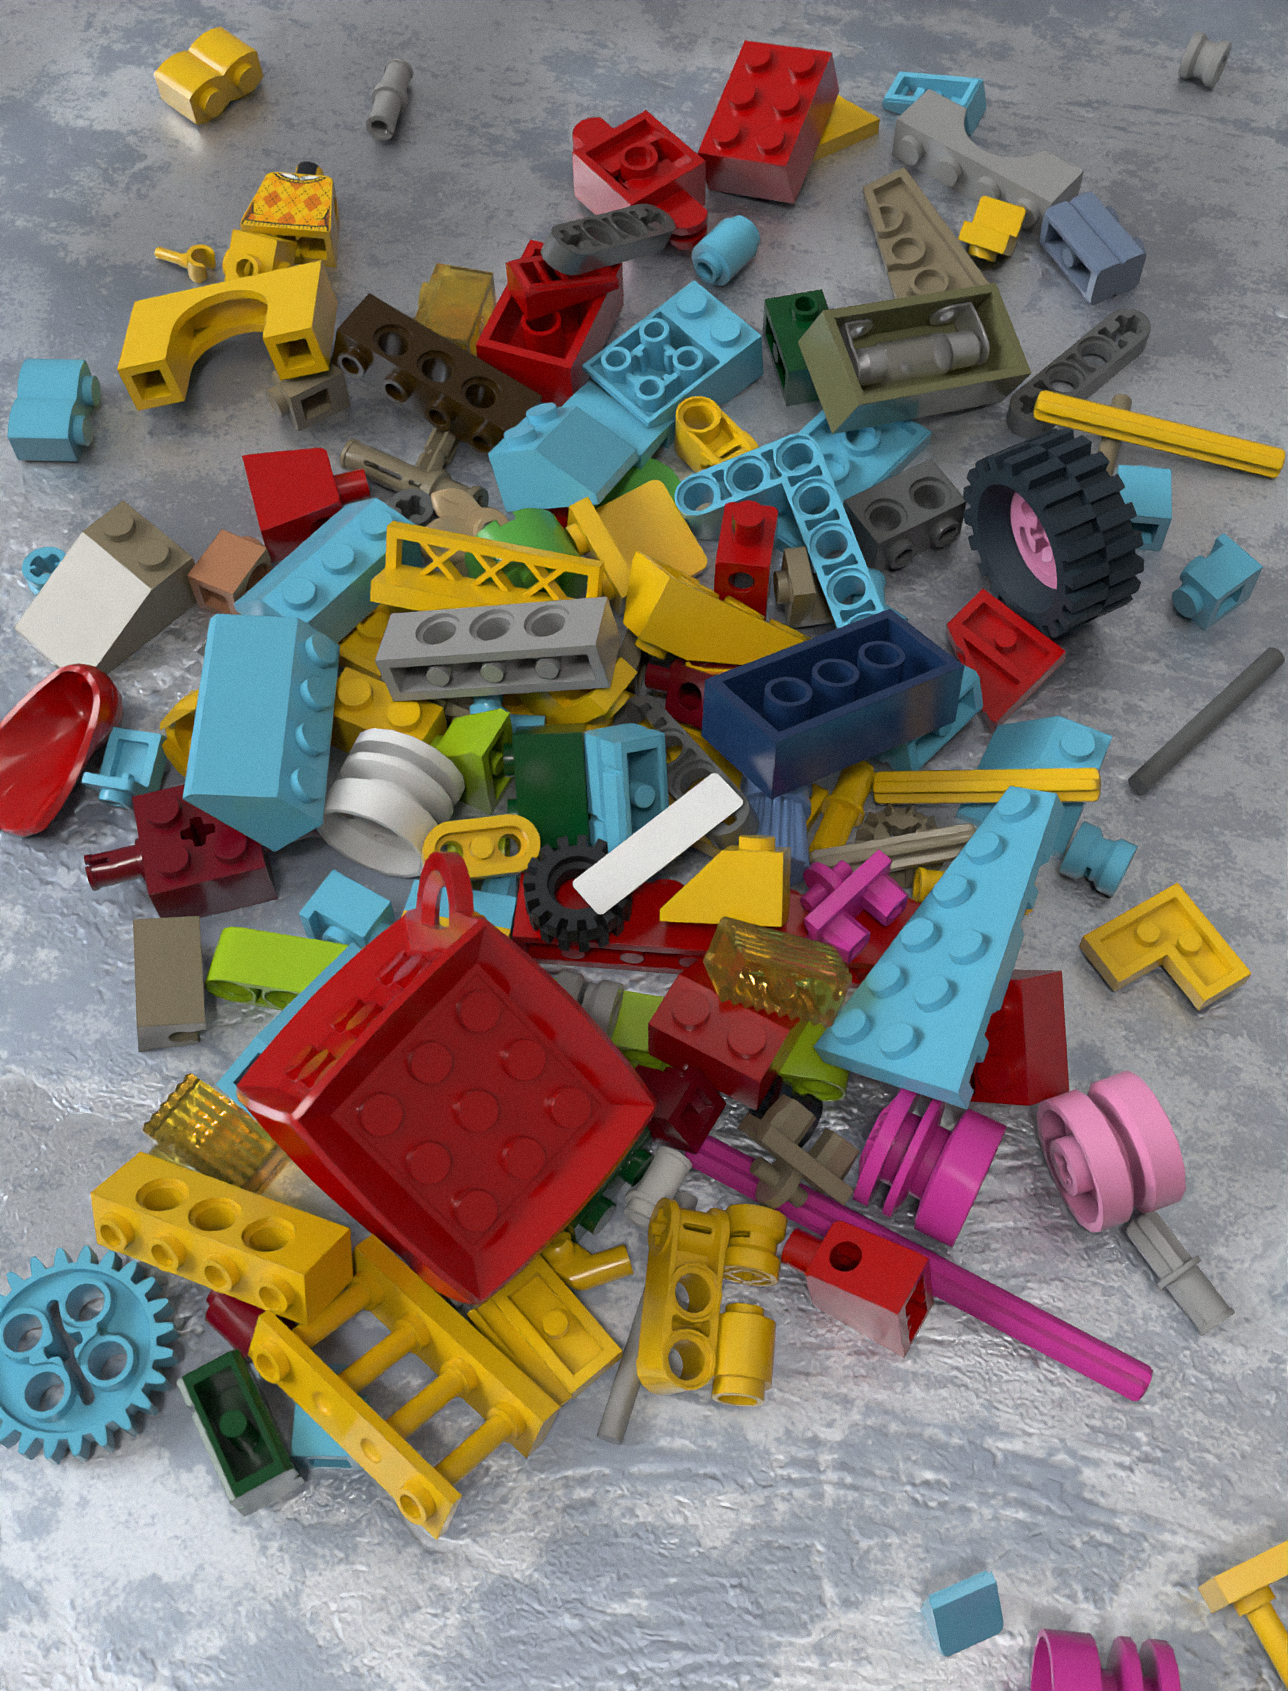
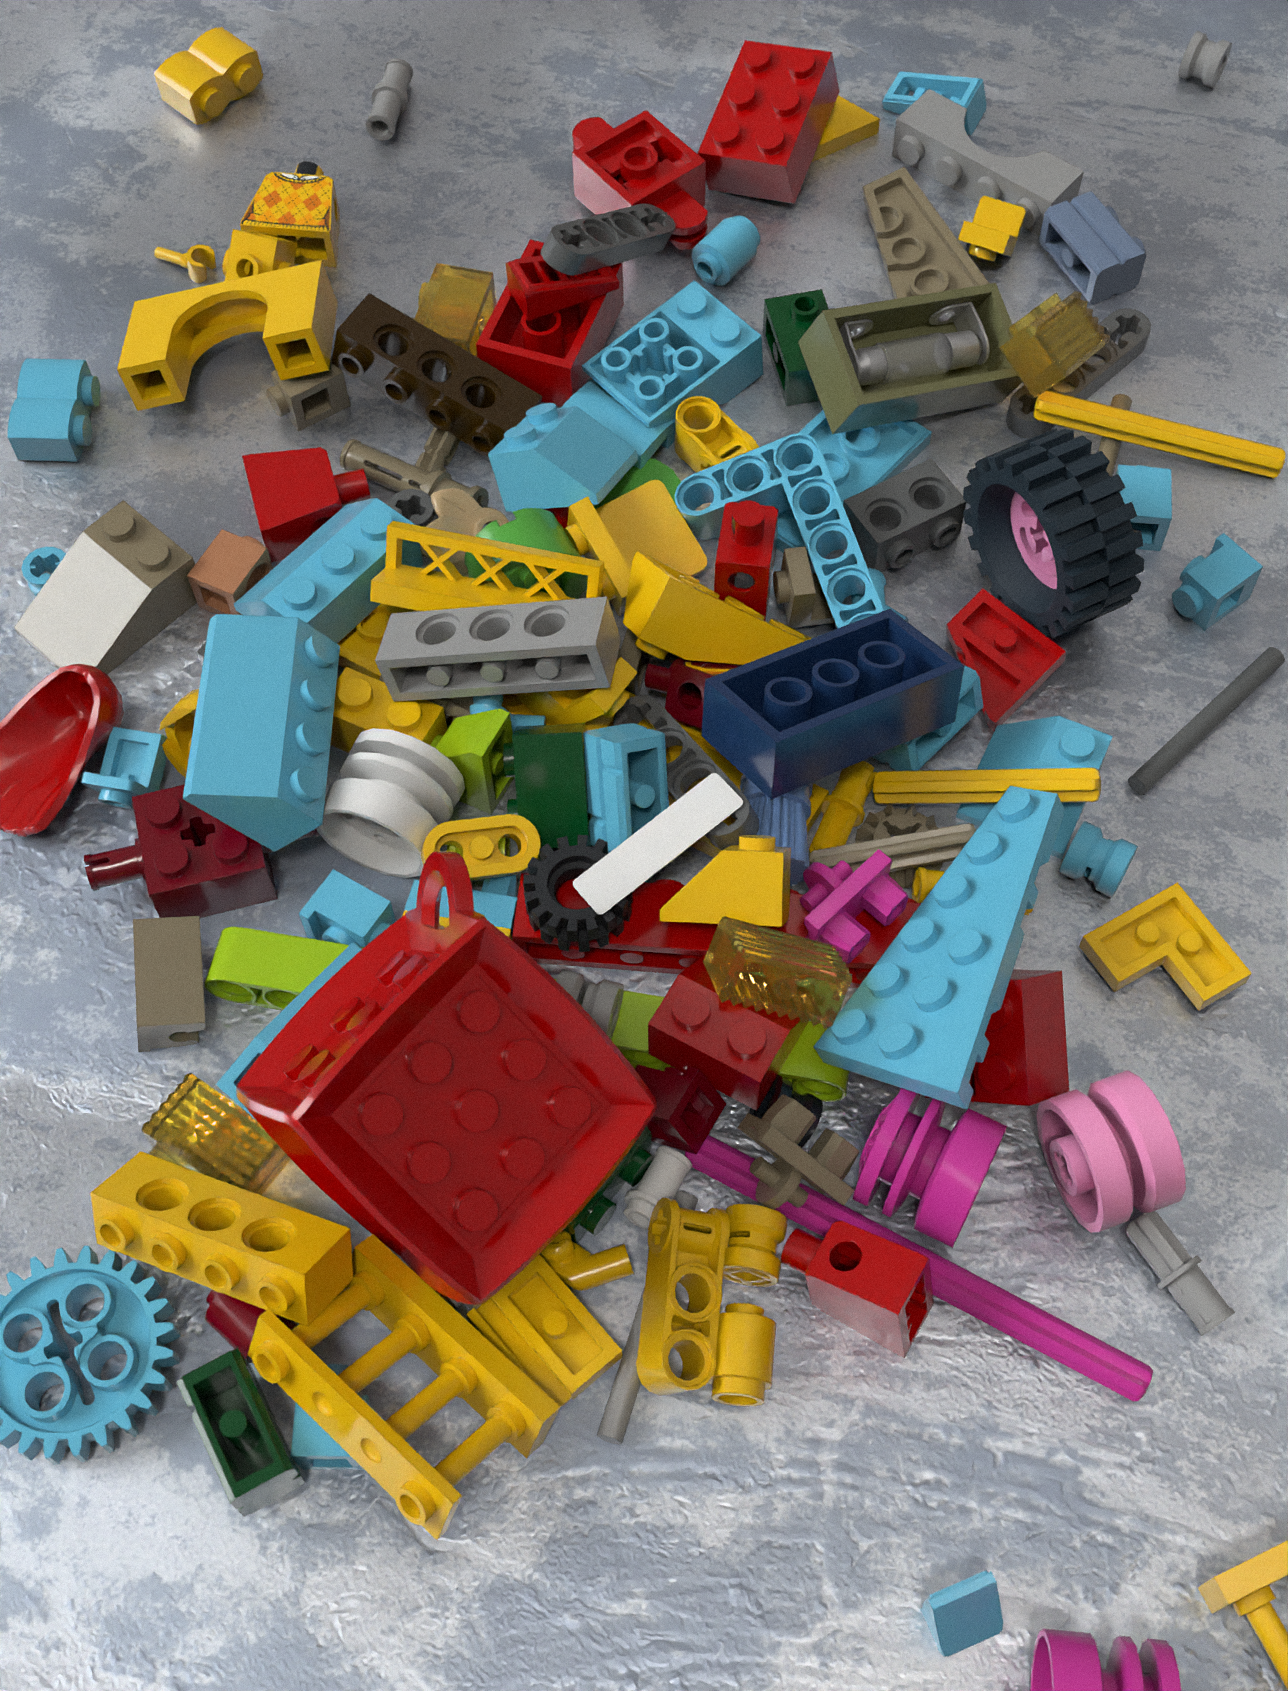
(1053, 341): none -> clear yellow brick

